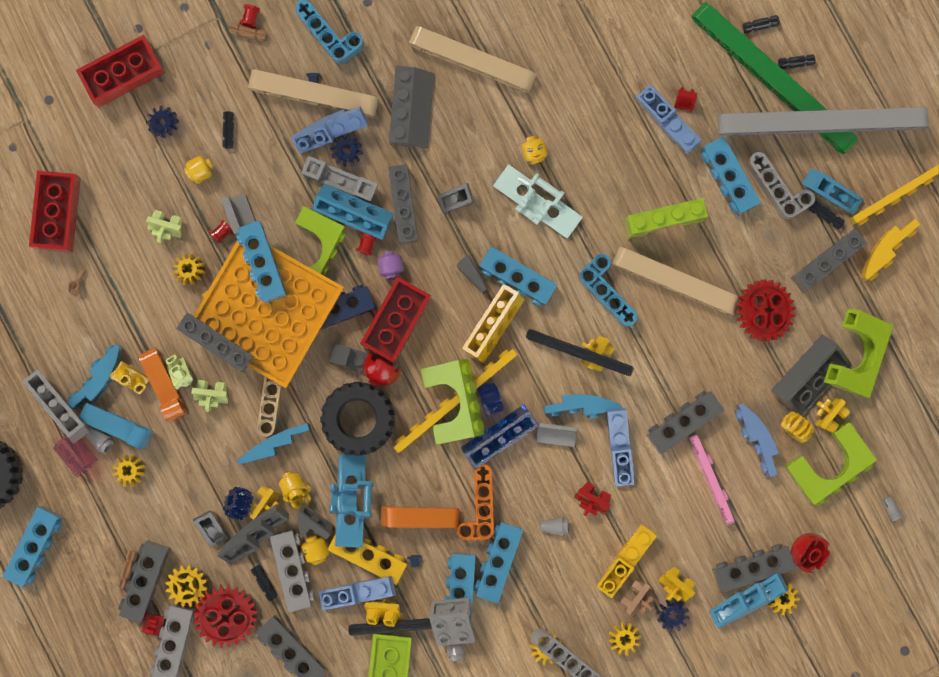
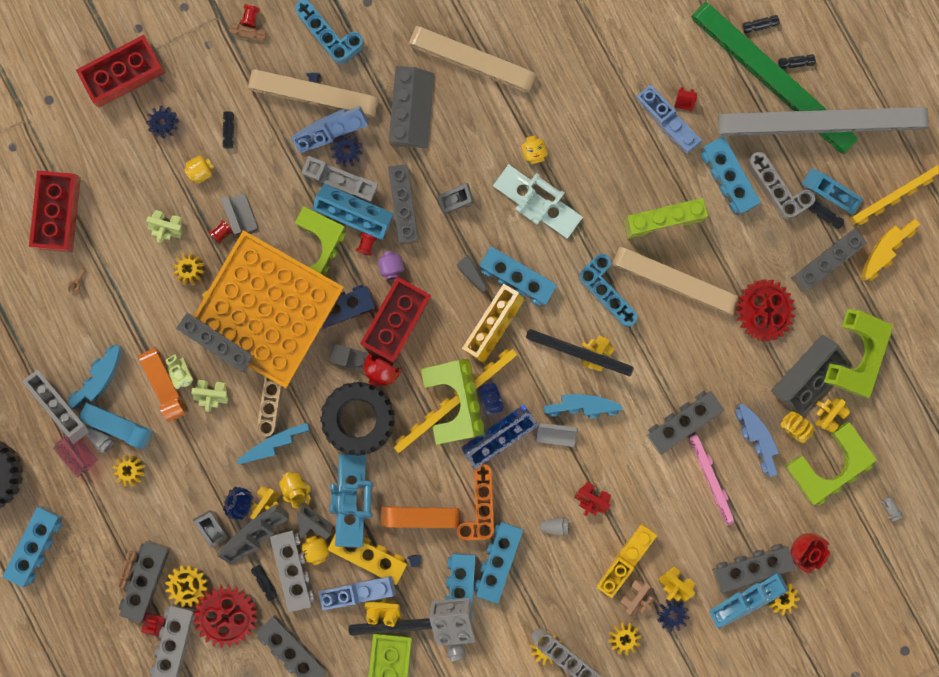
(130, 377): yellow hips -> none
(276, 289): dark azure brick -> none
(620, 447): medium blue slope -> none

